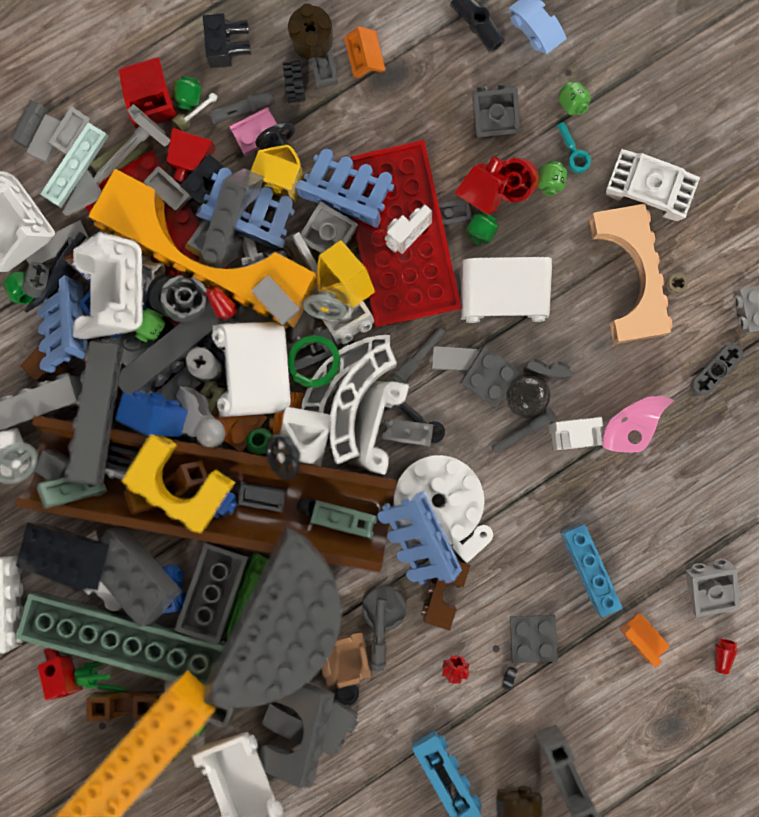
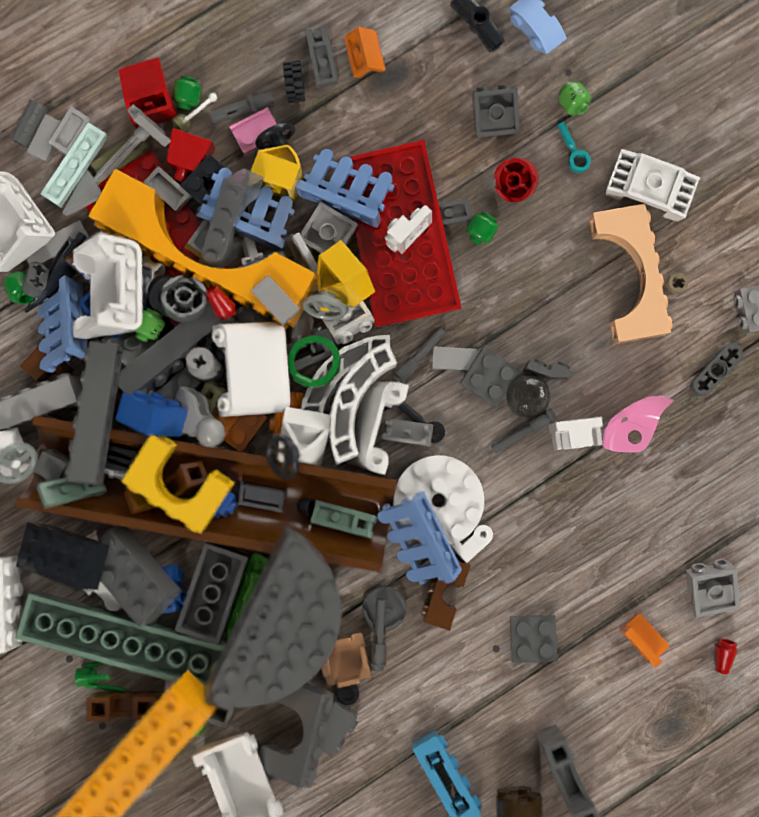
(57, 676): red torso -> none
(217, 42): black brick -> none
(255, 439): green head -> none
(284, 722): dark grey slope -> none
(310, 31): dark brown brick -> none
(455, 669): red gear -> none
(484, 186): red torso -> none
(505, 287): white windscreen -> none
(509, 678): black tile -> none
(552, 178): bright green head -> none
(591, 570): dark azure brick -> none

